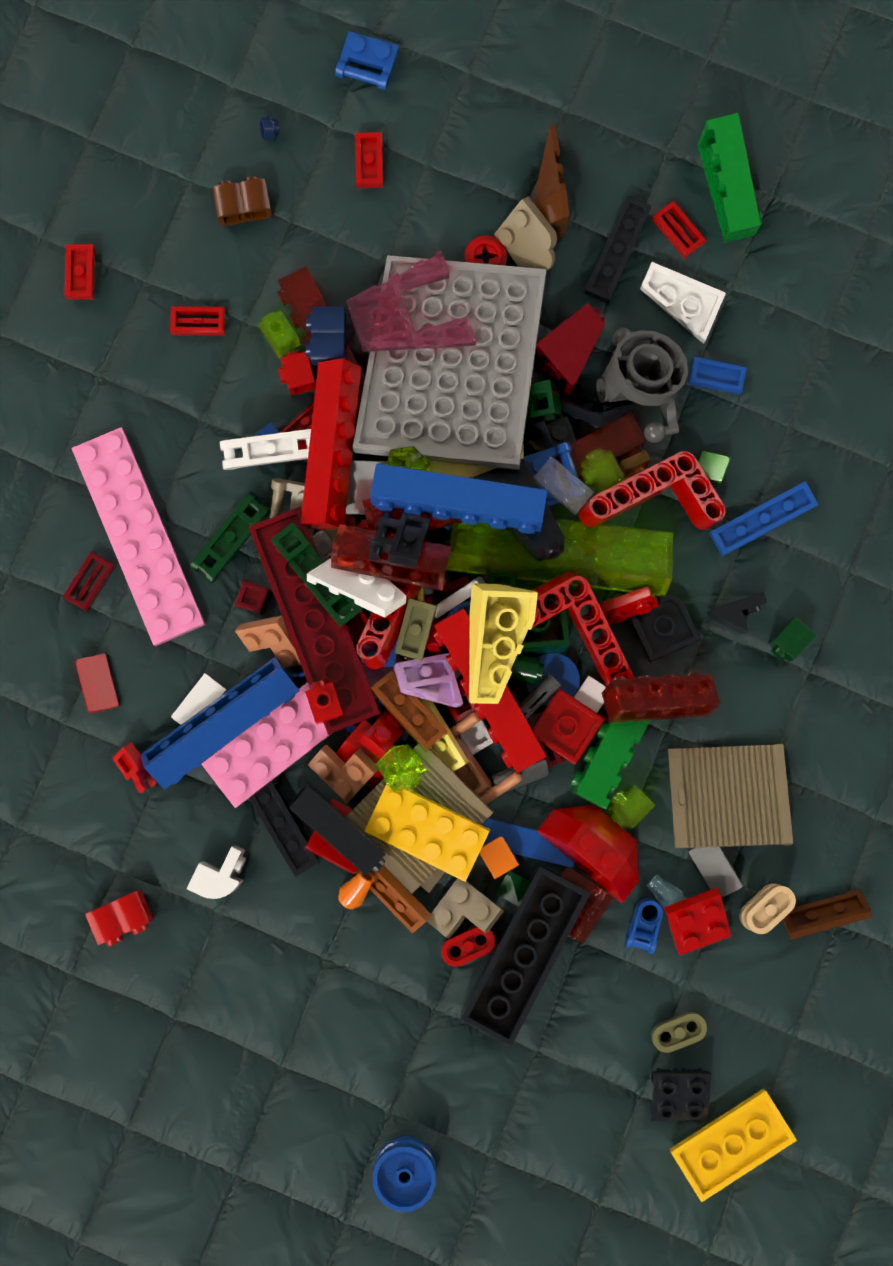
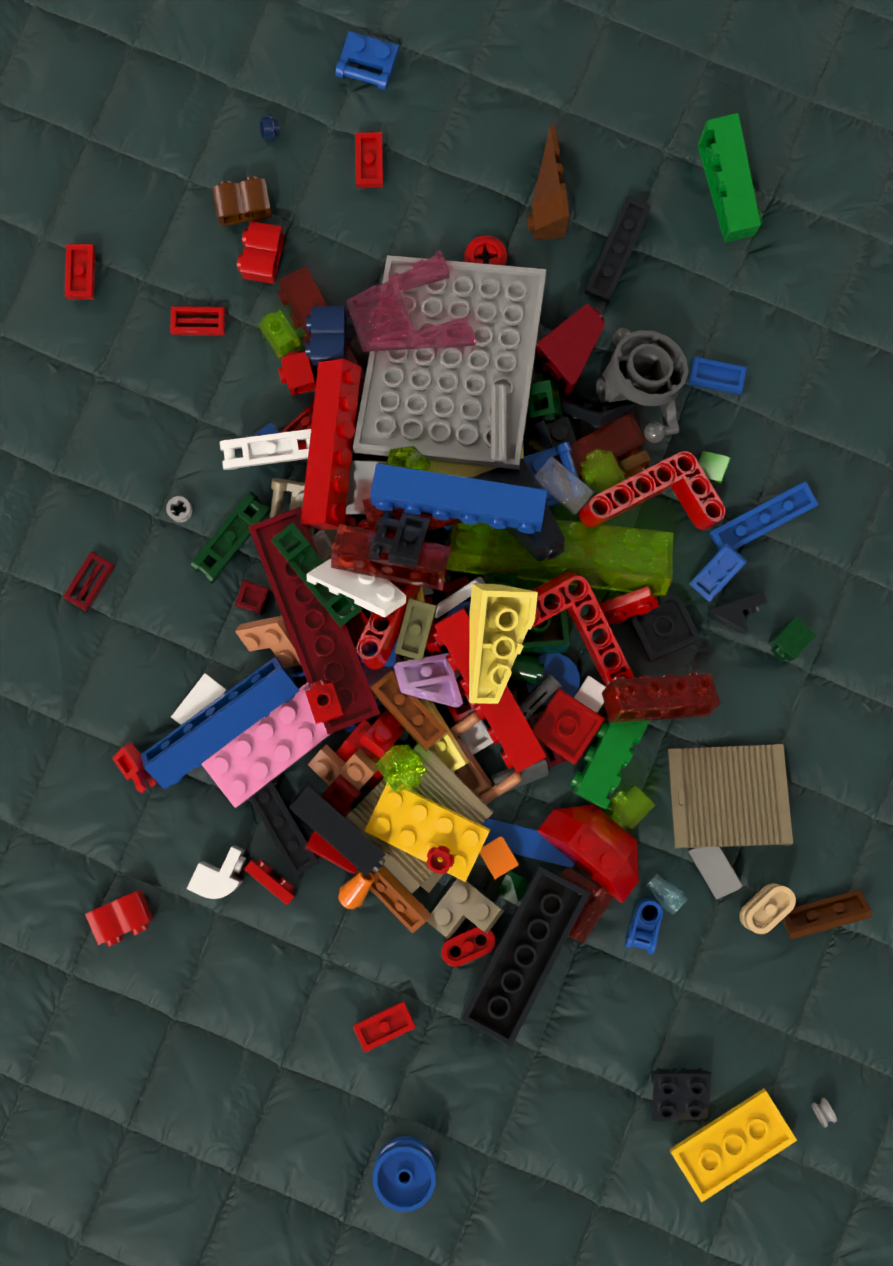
(97, 683): slope -> none
(138, 536): bright pink plate -> none
(175, 501): none -> light grey bush
(261, 252): none -> red brick
(262, 873): none -> red plate
(341, 793): none -> dark red tile
(384, 1026): none -> red plate
(433, 863): none -> red plate
(498, 423): none -> light grey axle
(528, 236): dark tan plate -> none
(671, 236): red tile -> none
(679, 1035): olive plate -> none
(684, 299): white wing -> none
(698, 921): red plate -> none
(718, 572): none -> blue plate
(824, 1112): none -> light grey bush

